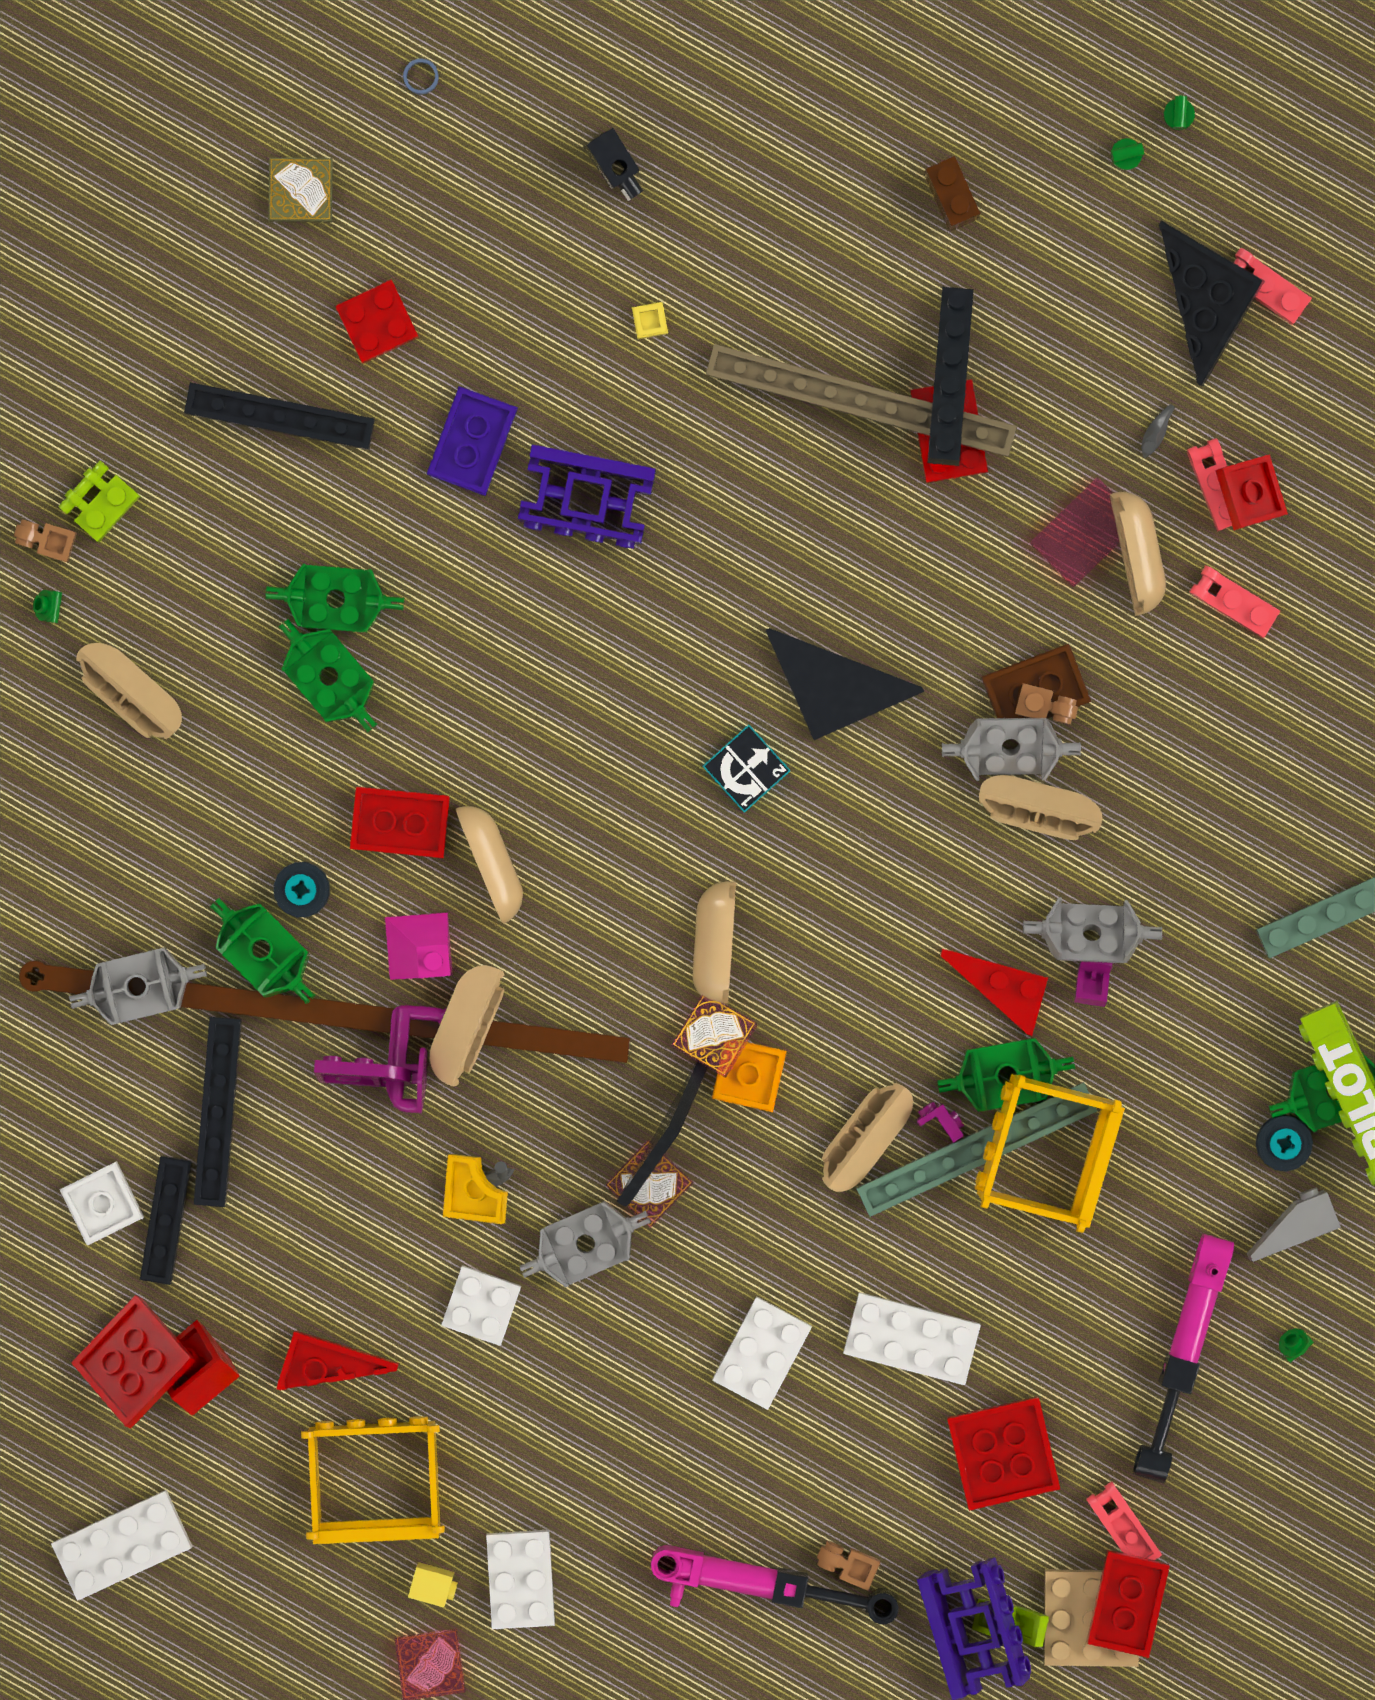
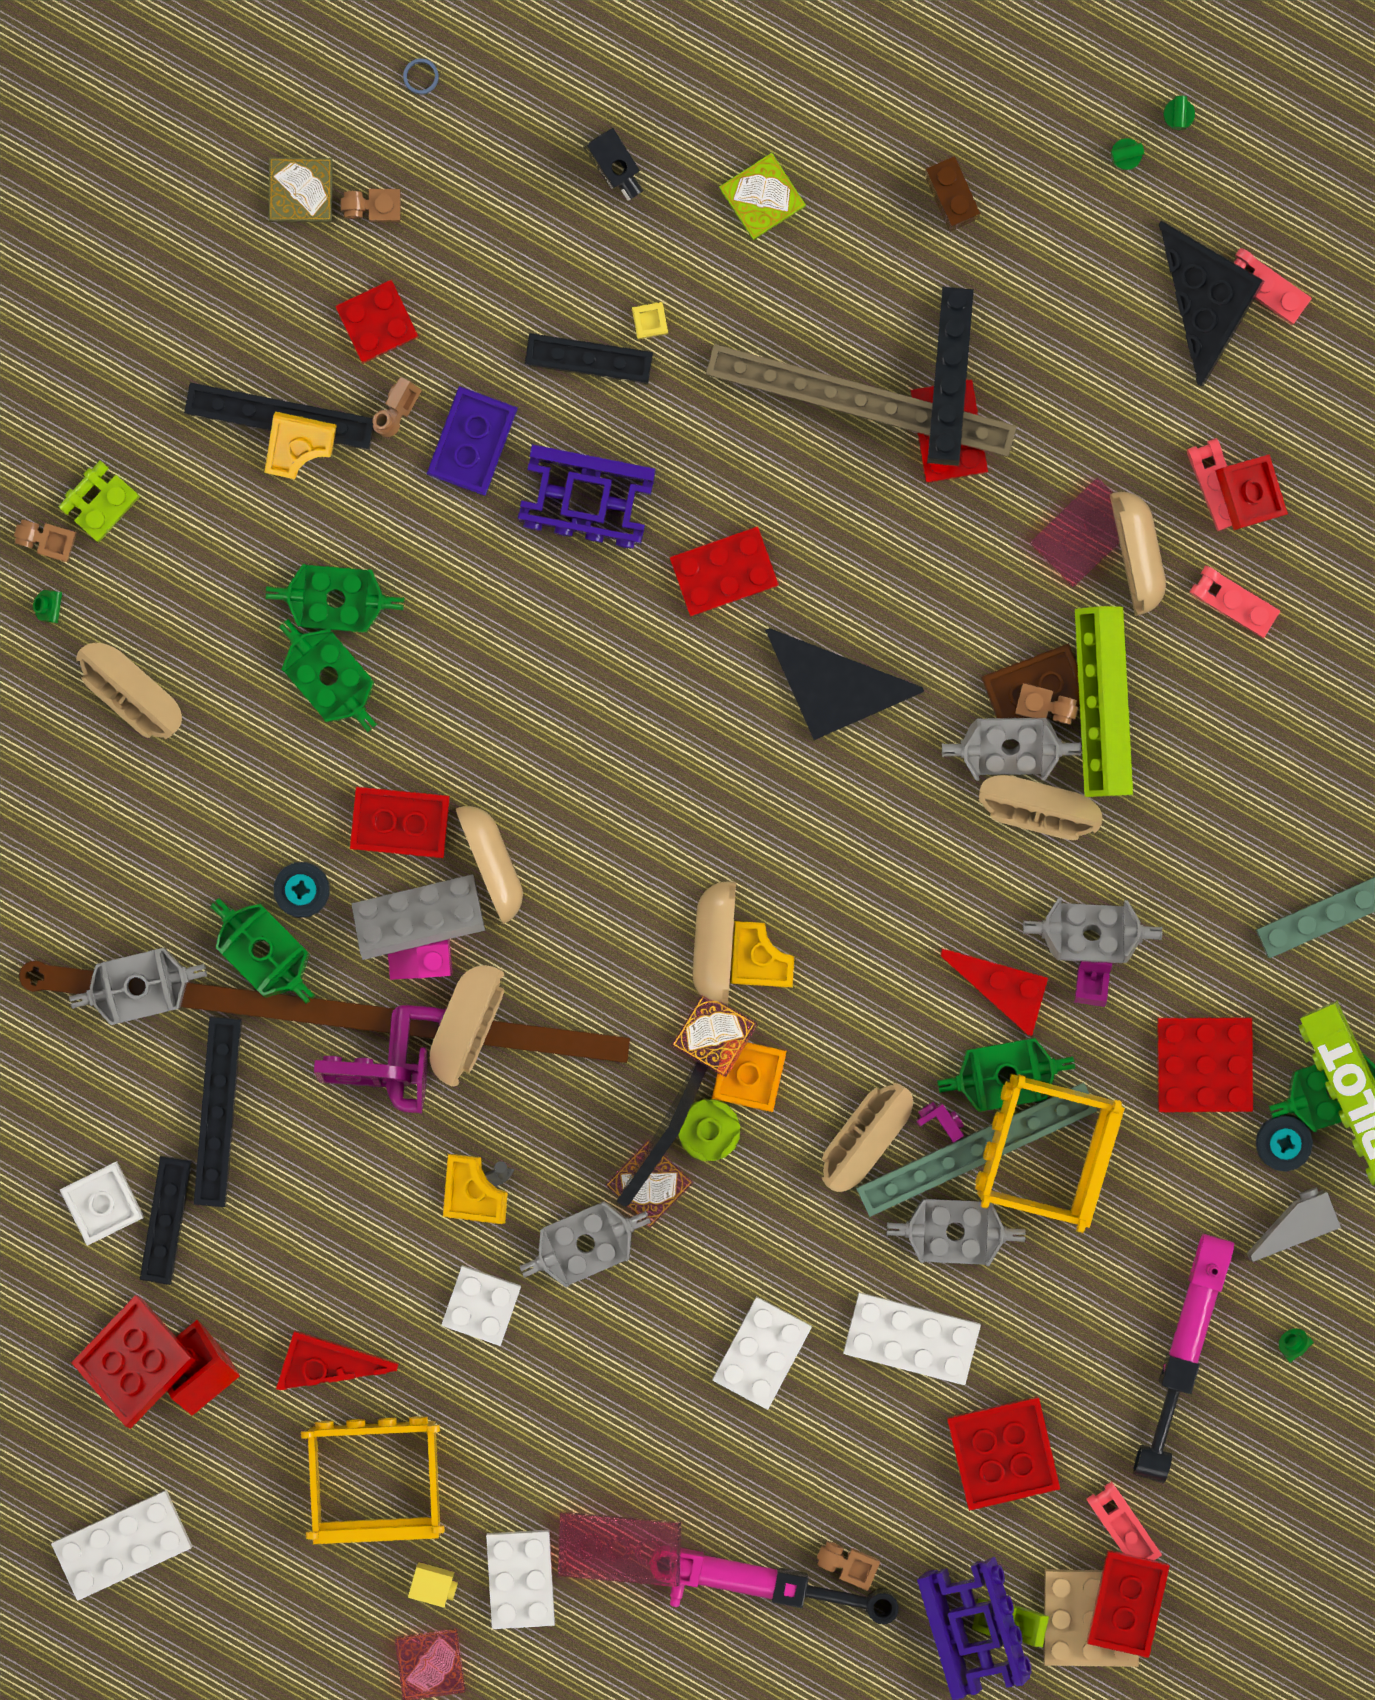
(295, 442): none -> yellow tile
(383, 205): none -> medium nougat plate
(400, 402): none -> medium nougat plate
(418, 917): none -> light grey plate
(588, 358): none -> black tile
(619, 1549): none -> clear pink tile
(710, 1130): none -> lime tile
(724, 571): none -> red plate
(746, 768): tile -> none
(756, 959): none -> yellow tile
(762, 196): none -> tile
(981, 1235): none -> light grey plate
(1103, 701): none -> lime brick
(1156, 431): dark grey bar -> none
(1205, 1064): none -> red plate

